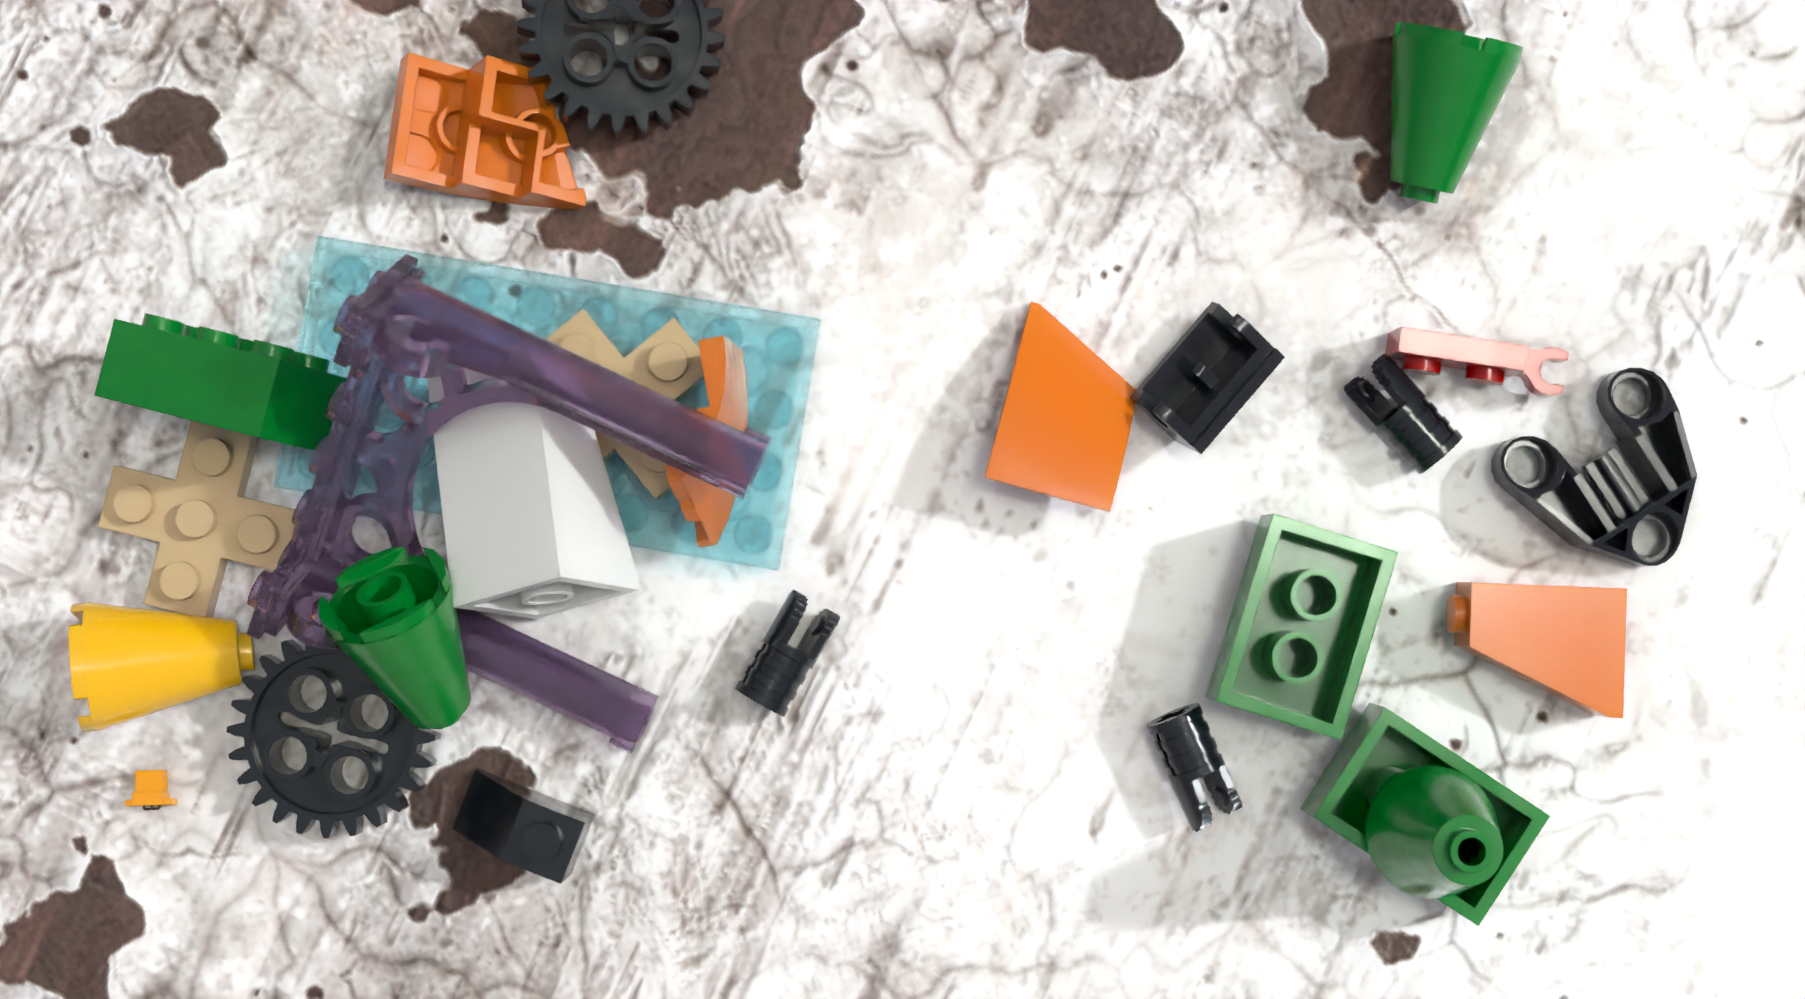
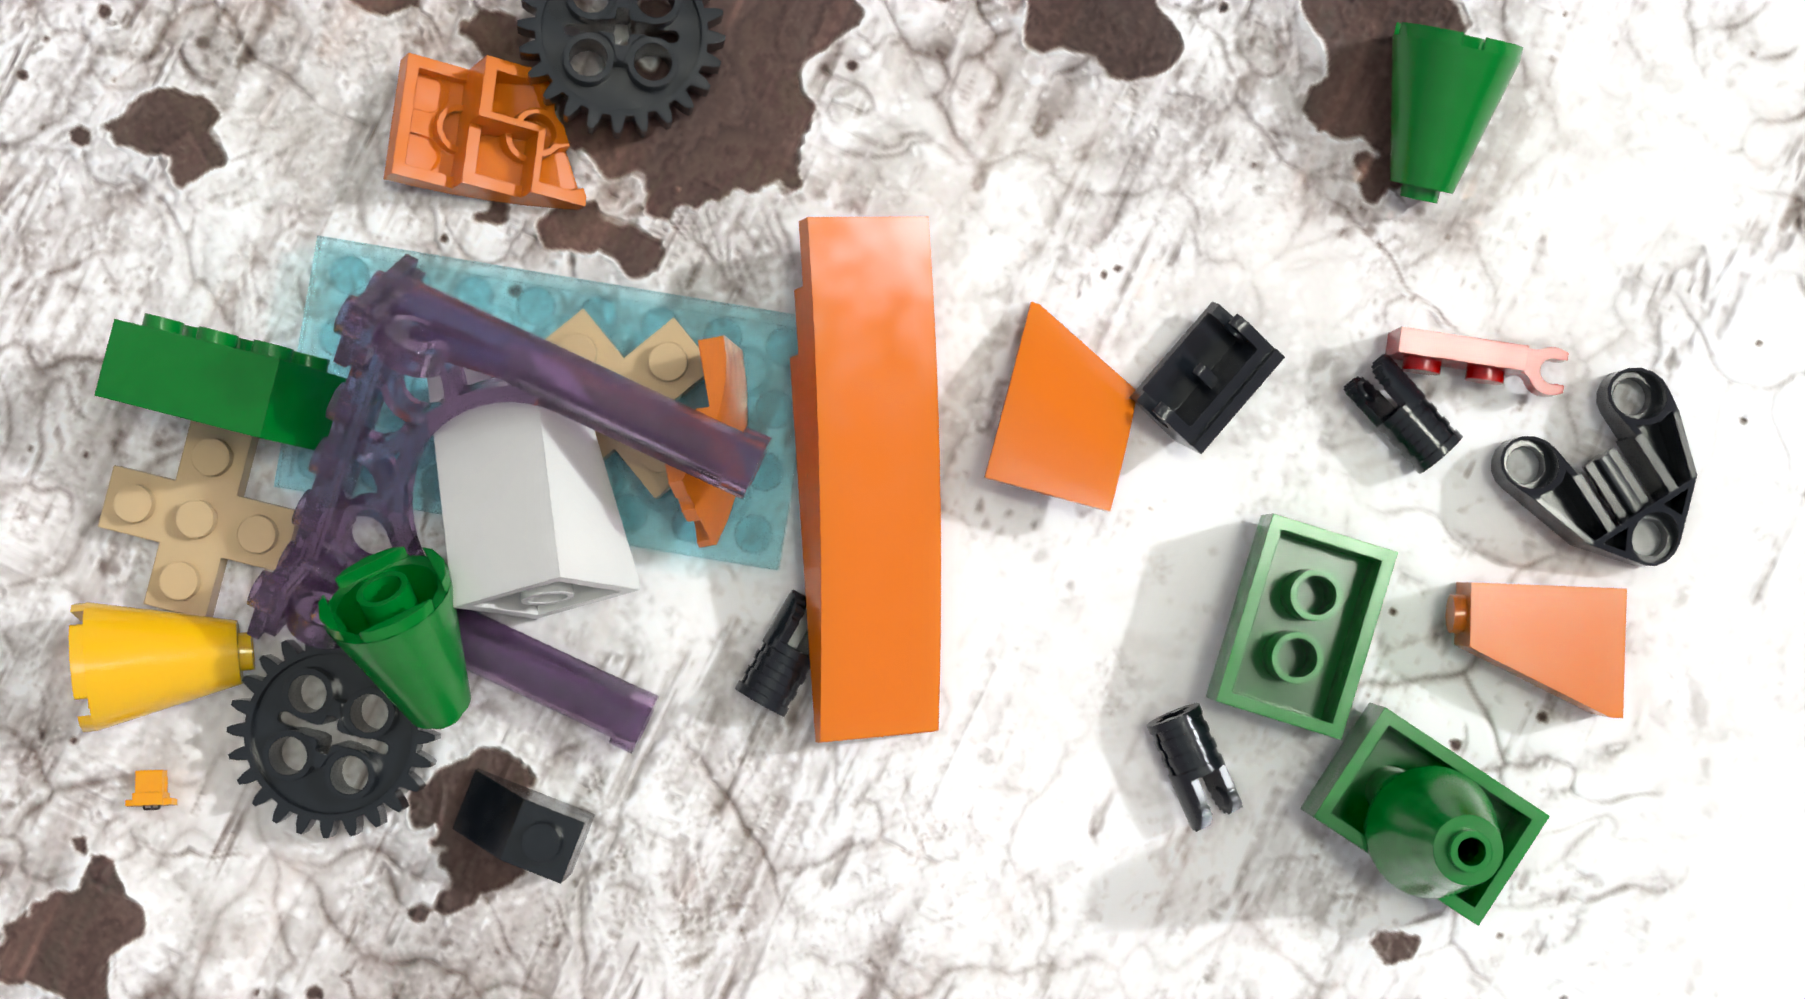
(869, 474): none -> orange slope

